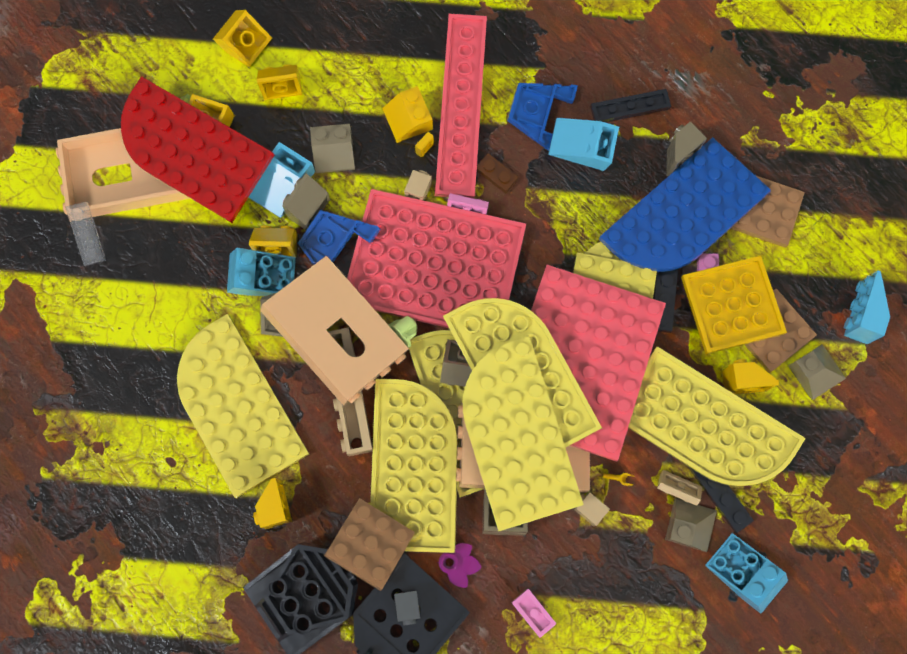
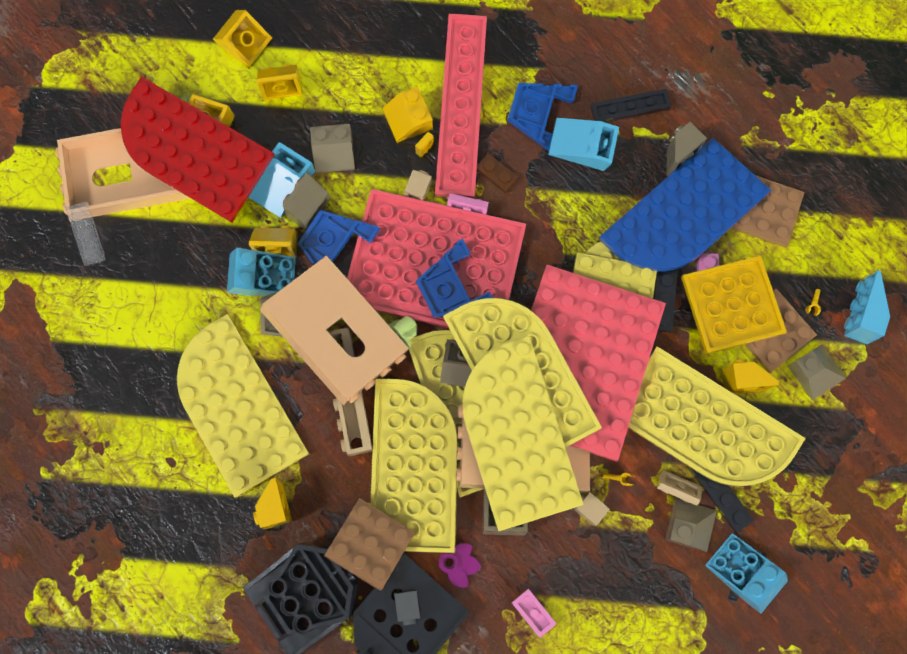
(442, 286): none -> blue wing
(814, 303): none -> yellow hand

